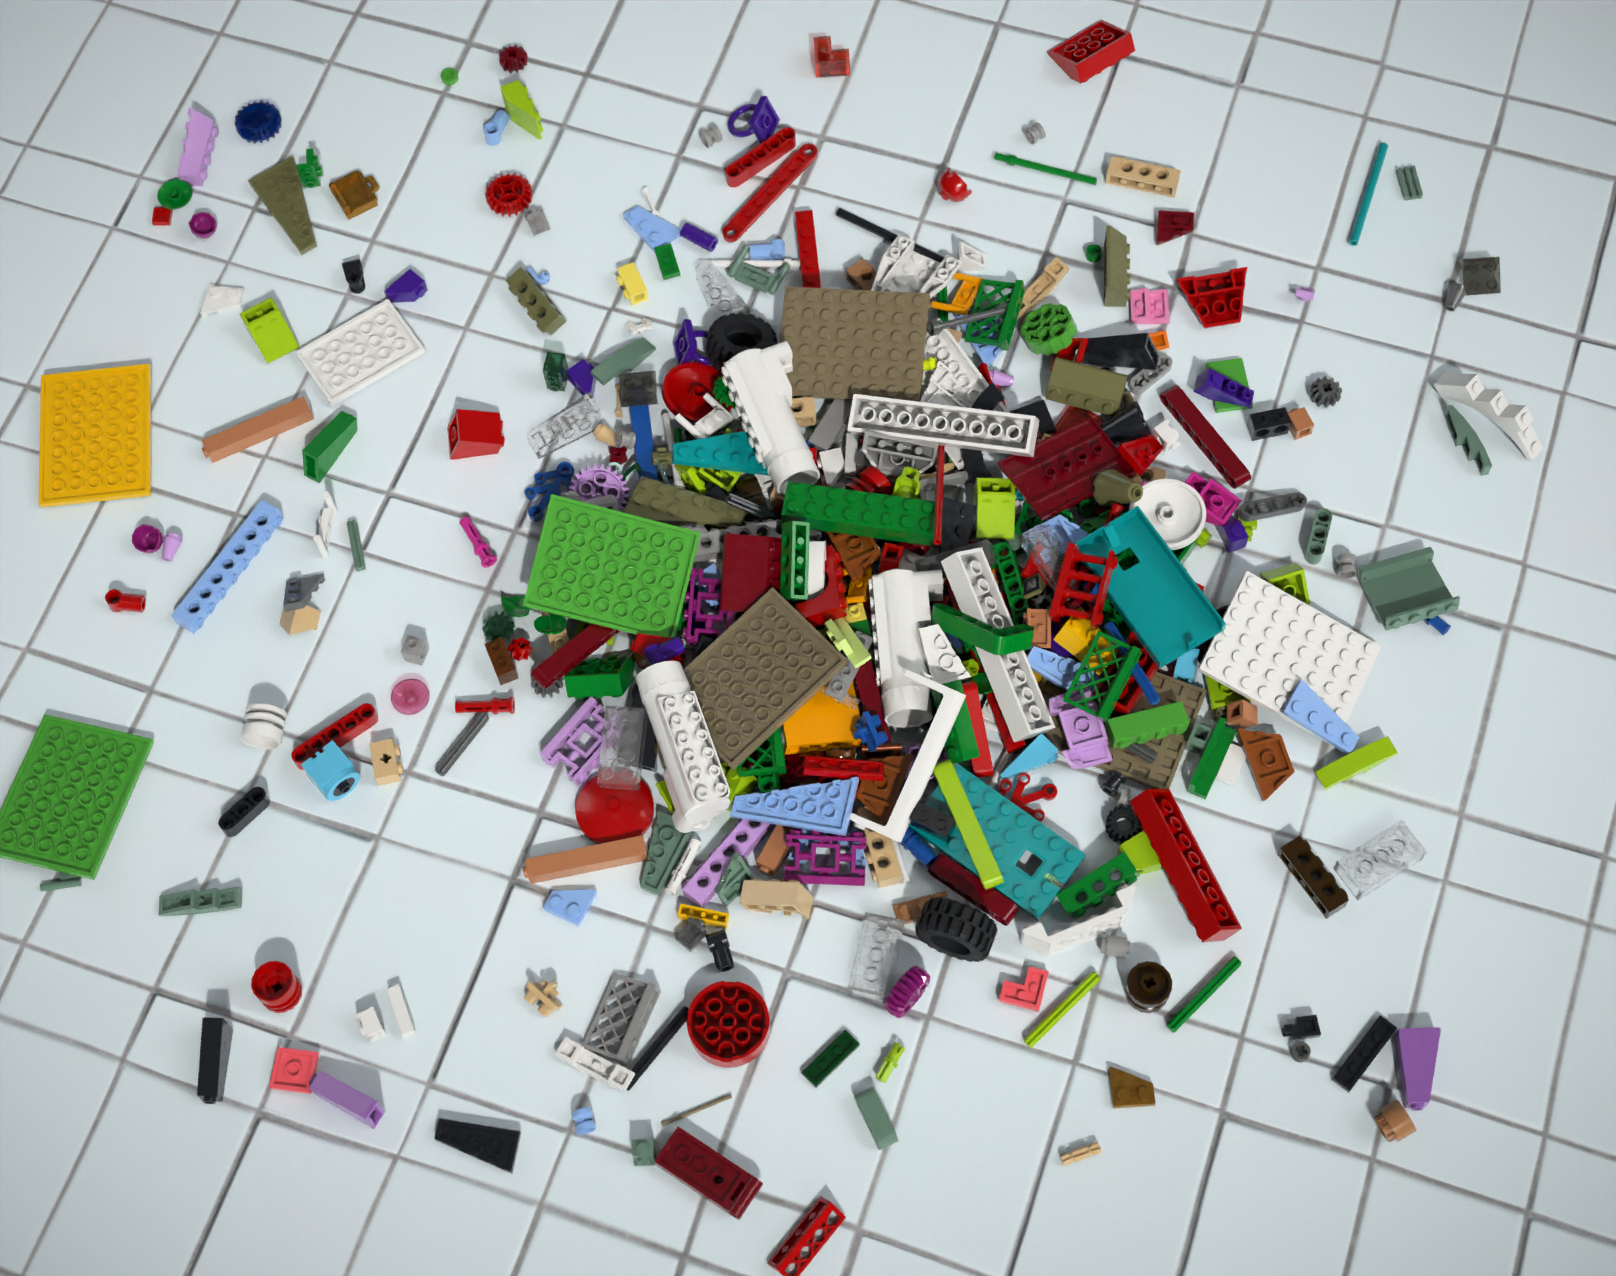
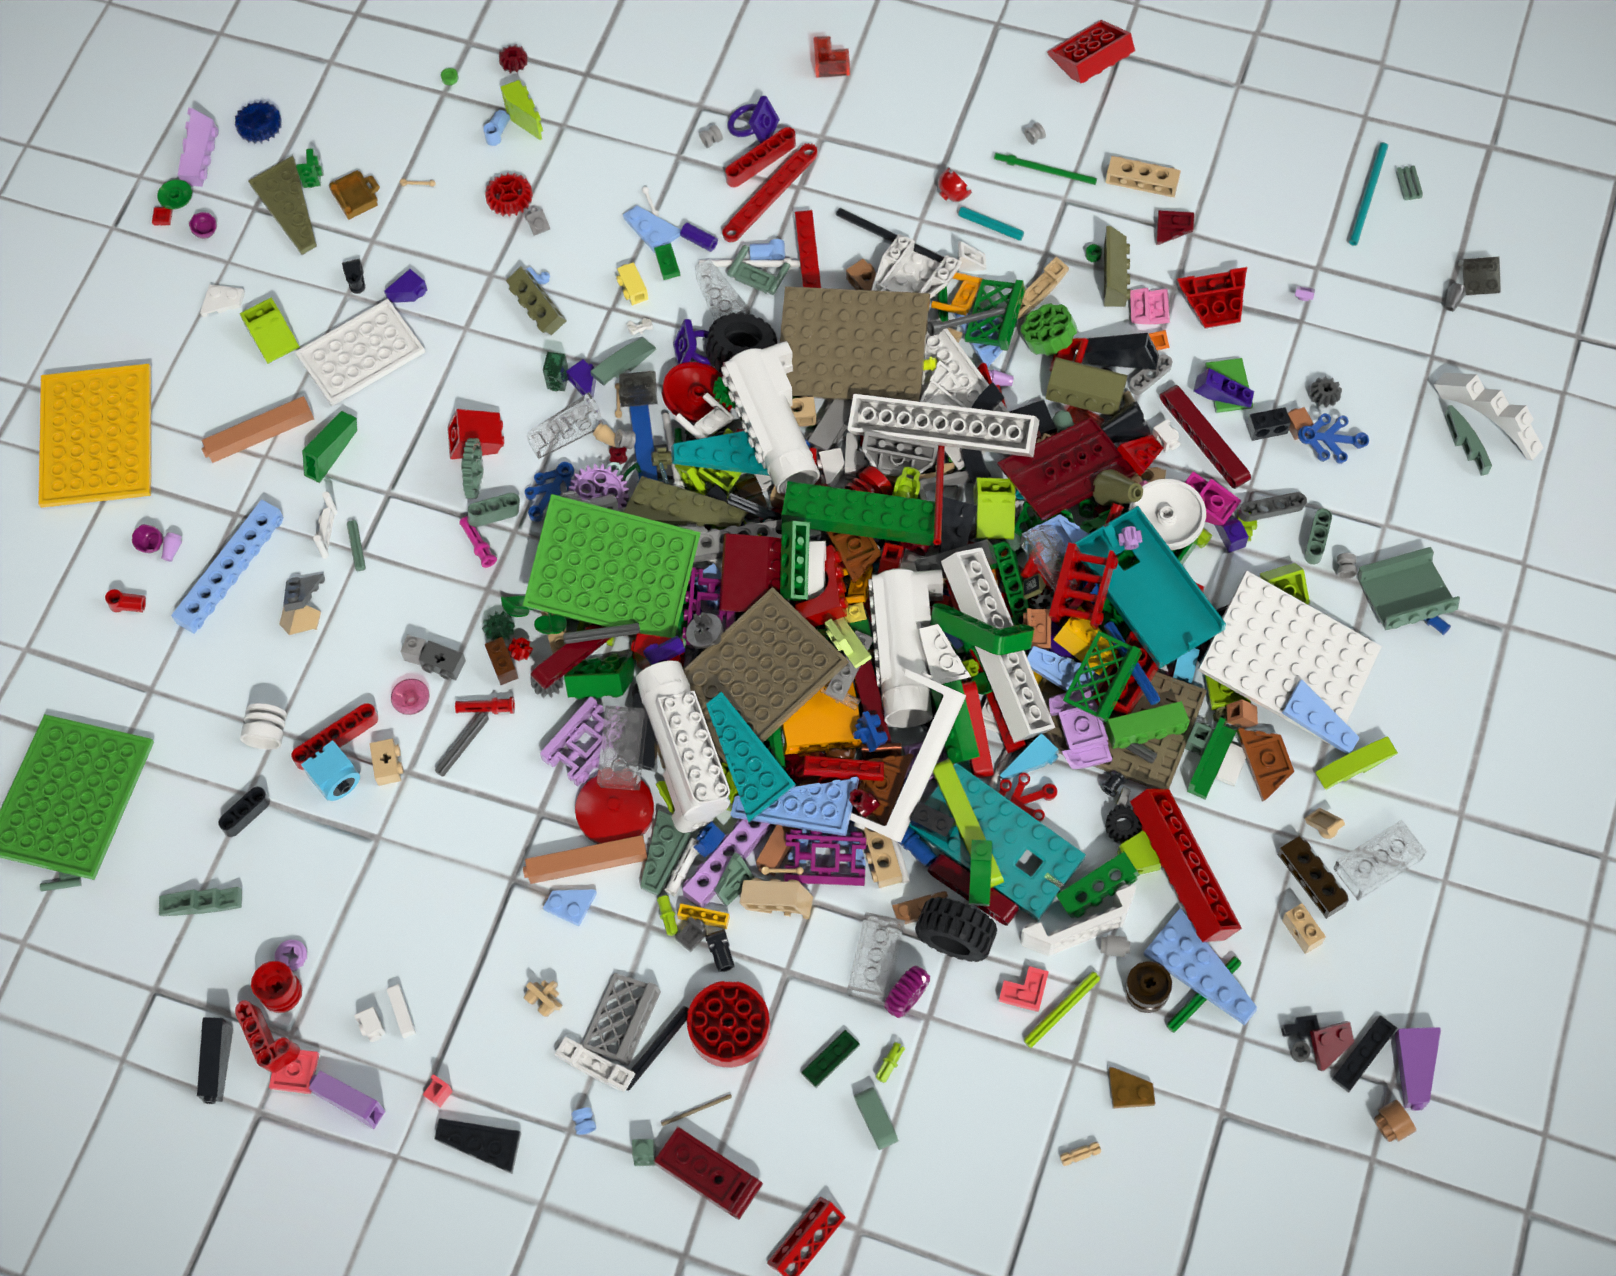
(261, 1035): none -> red beam
(287, 948): none -> lavender gear
(403, 182): none -> tan hinge
(437, 1091): none -> coral panel
(442, 660): none -> dark grey brick
(472, 468): none -> sand green gear
(493, 509): none -> sand green beam
(601, 633): none -> dark grey axle
(667, 915): none -> lime axle
(698, 634): none -> flat silver plate
(708, 839): none -> blue brick
(753, 768): none -> teal wing
(799, 870): none -> tan hinge
(864, 802): none -> dark red piece
(980, 872): none -> green slope
(991, 223): none -> teal axle
(1062, 420): none -> sand green brick
(1130, 538): none -> lavender gear
(1199, 967): none -> light blue wing
(1303, 928): none -> tan brick
(1325, 823): none -> tan tile
(1329, 438): none -> blue plant
(1331, 1043): none -> dark red wing

